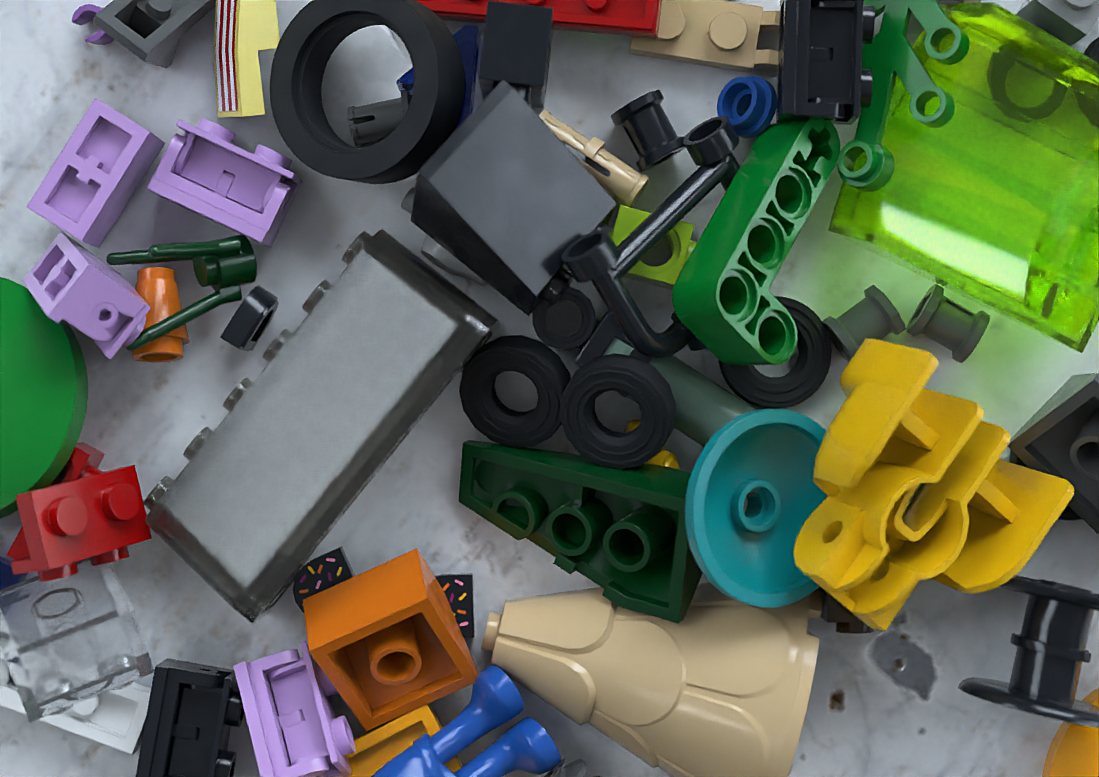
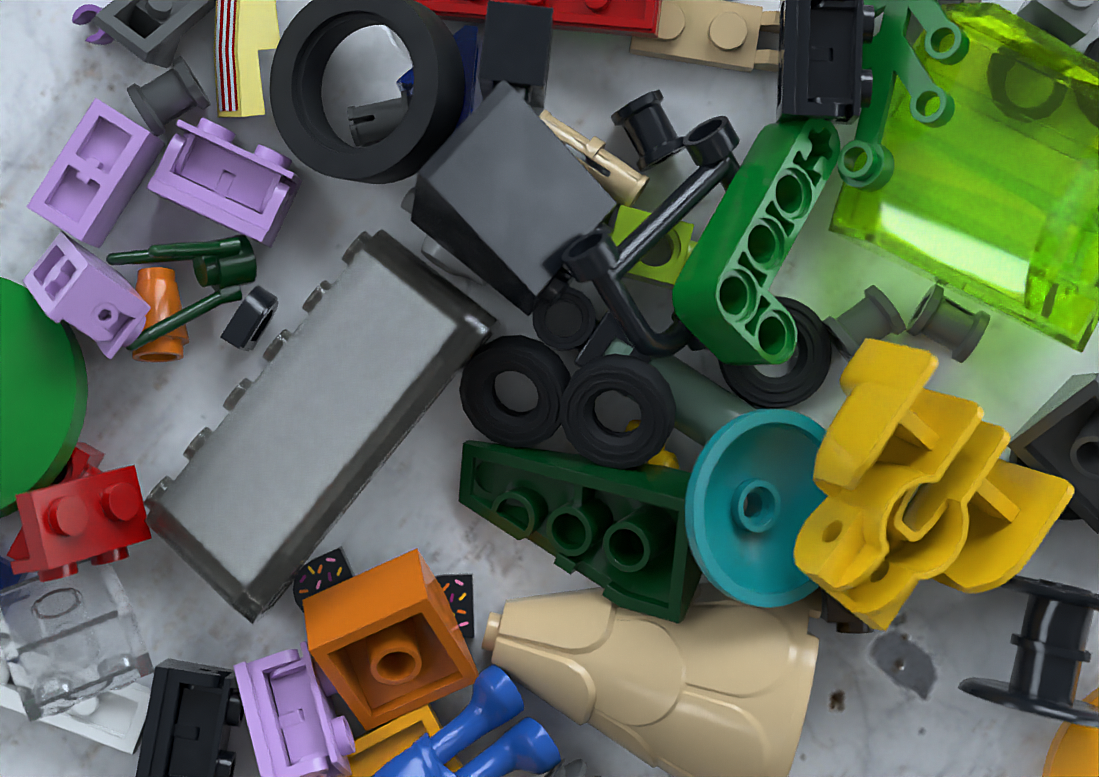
(168, 96): none -> dark grey bush
(748, 104): blue plate -> none

